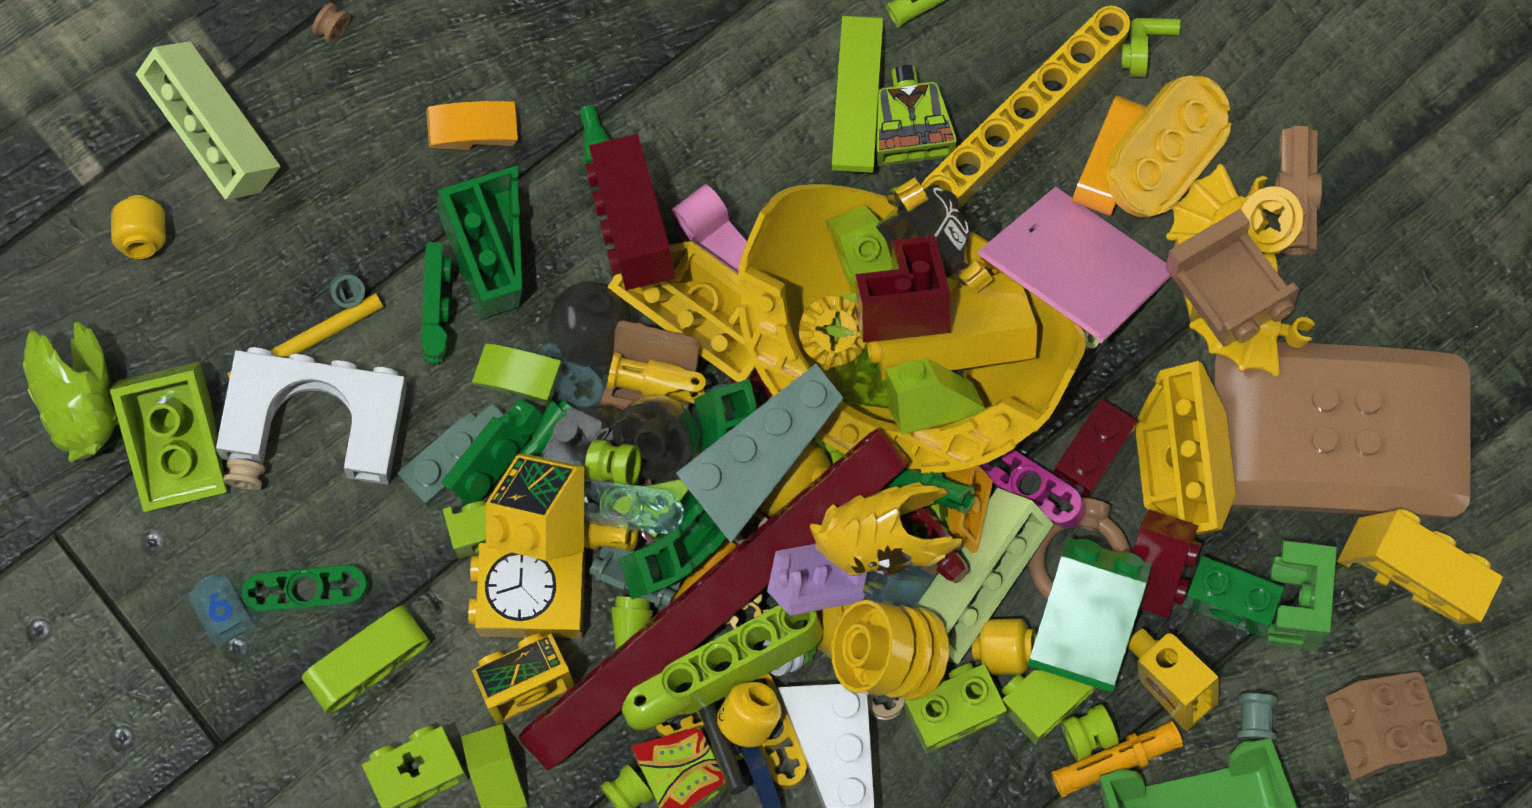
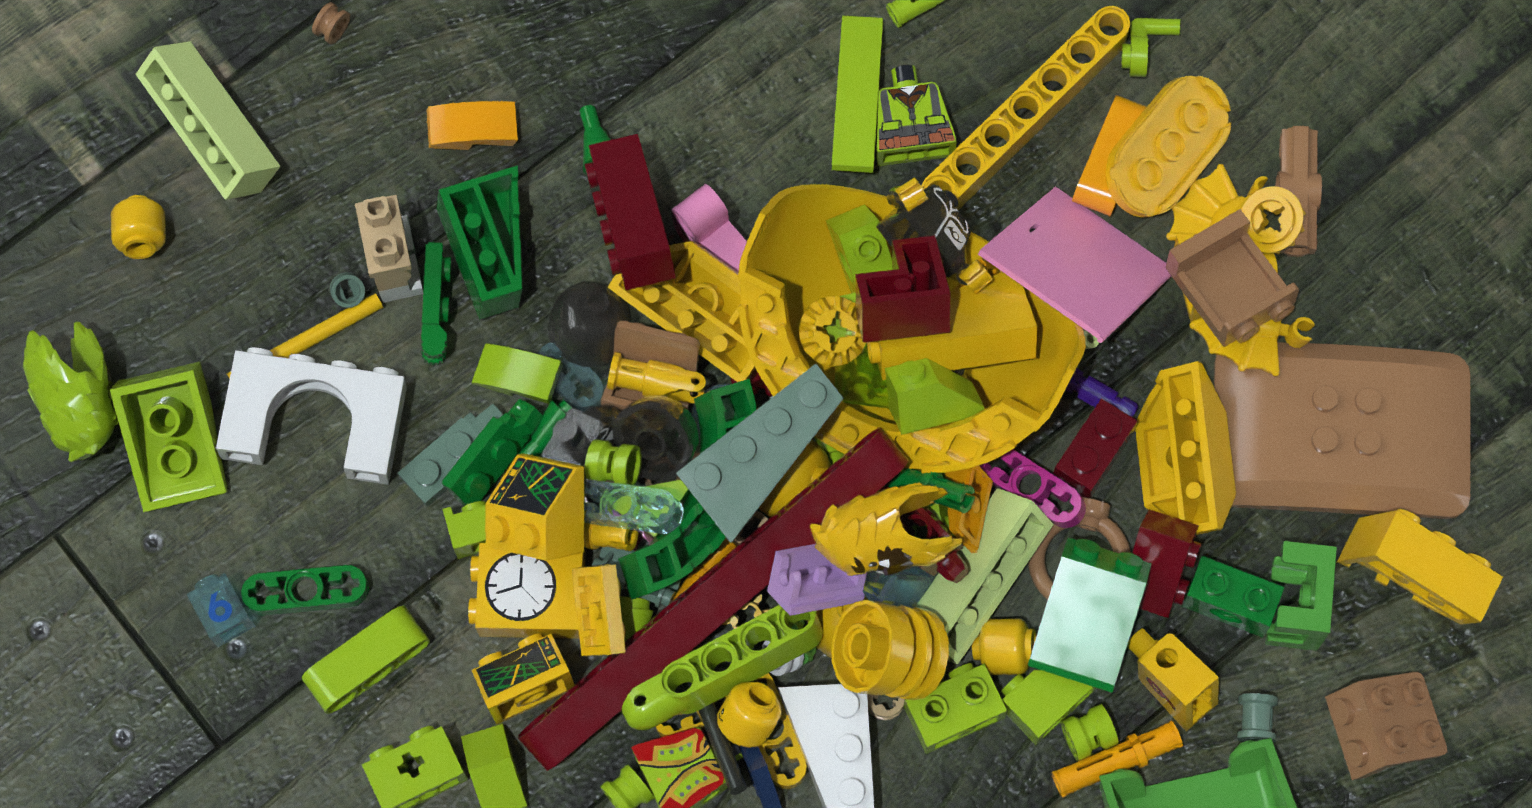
(244, 474): tan bush -> none
(389, 248): none -> tan hips
(599, 610): none -> yellow bracket
(1092, 391): none -> dark purple axle

